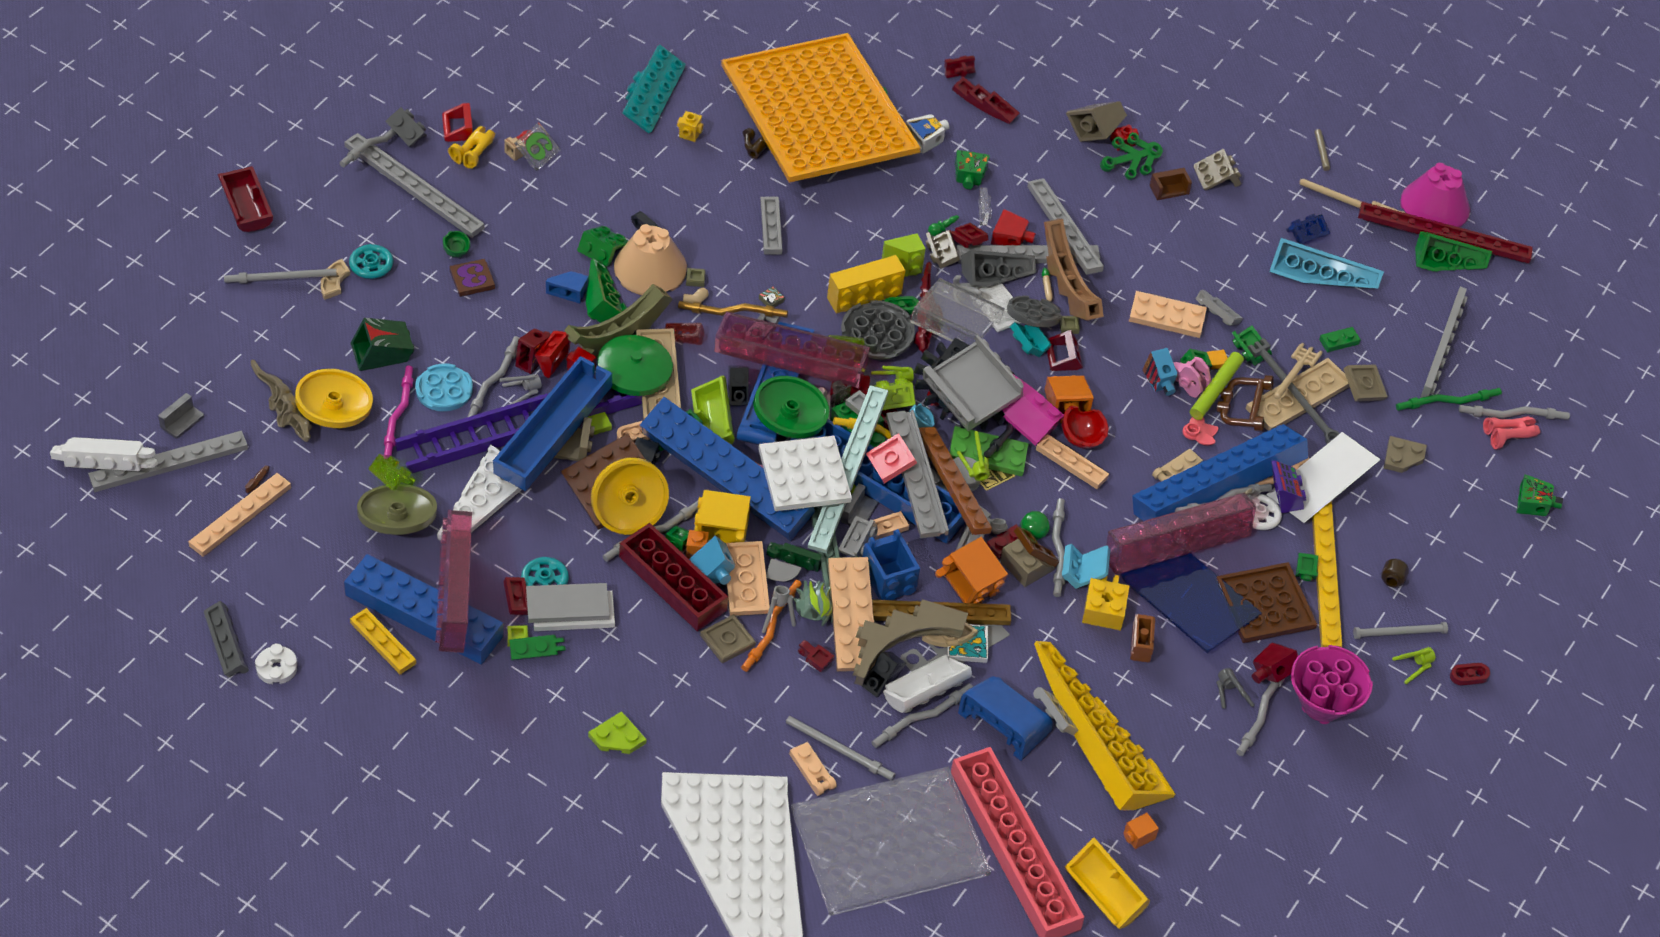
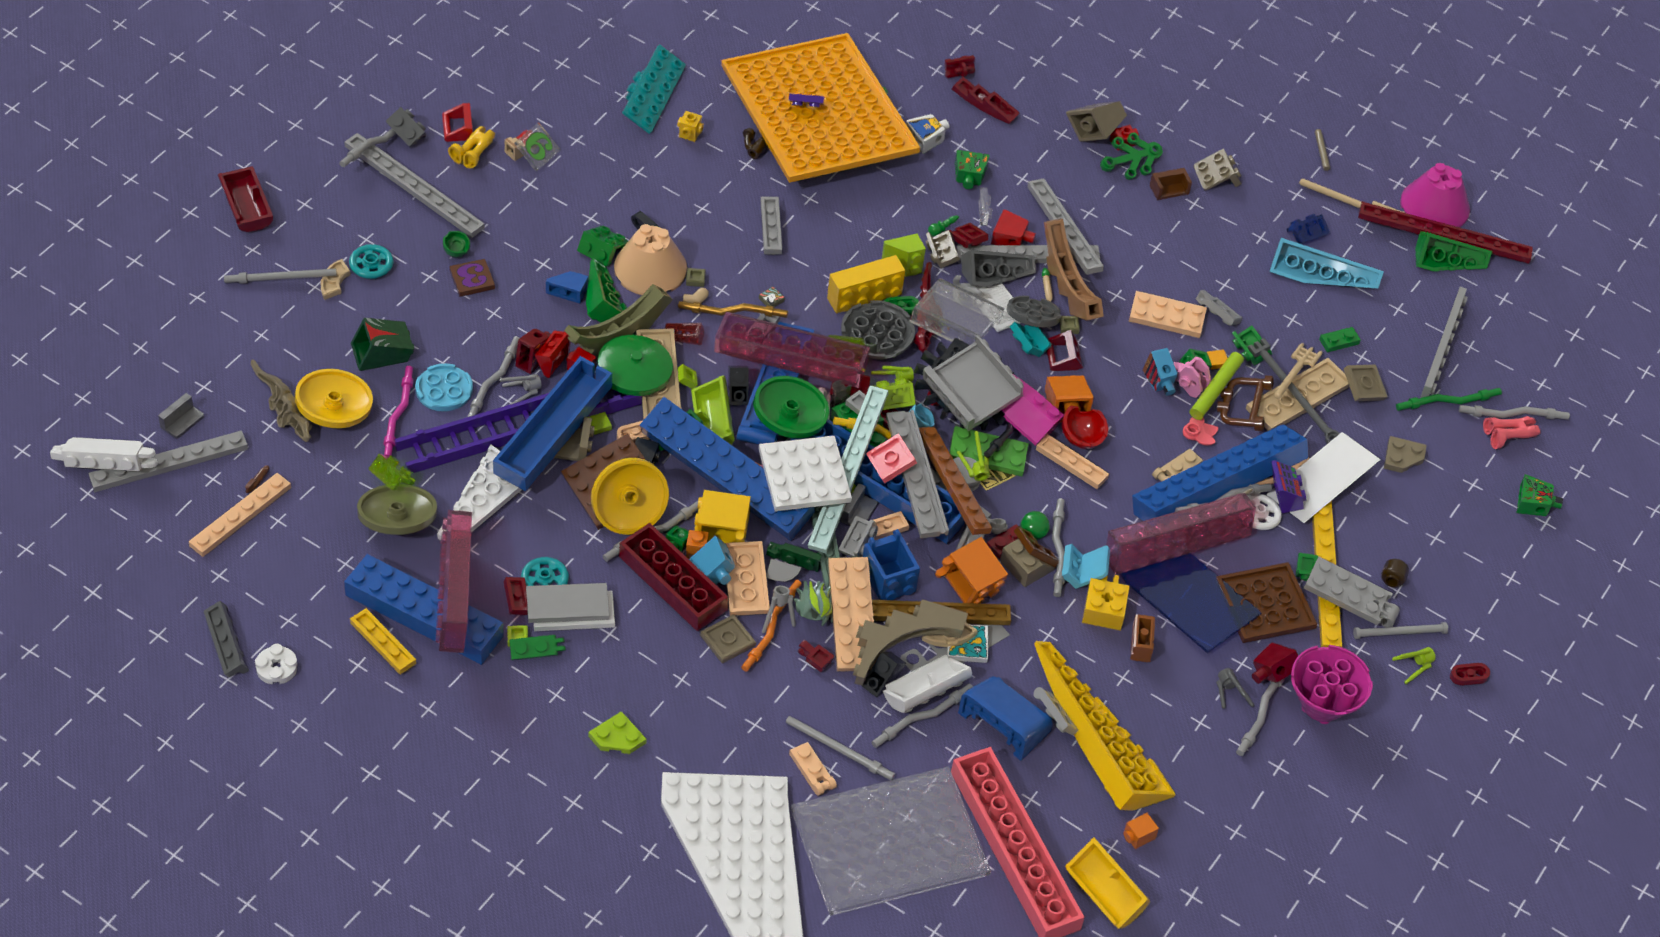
(687, 376): none -> lime plate
(799, 99): none -> dark purple plate
(1352, 593): none -> light grey hinge

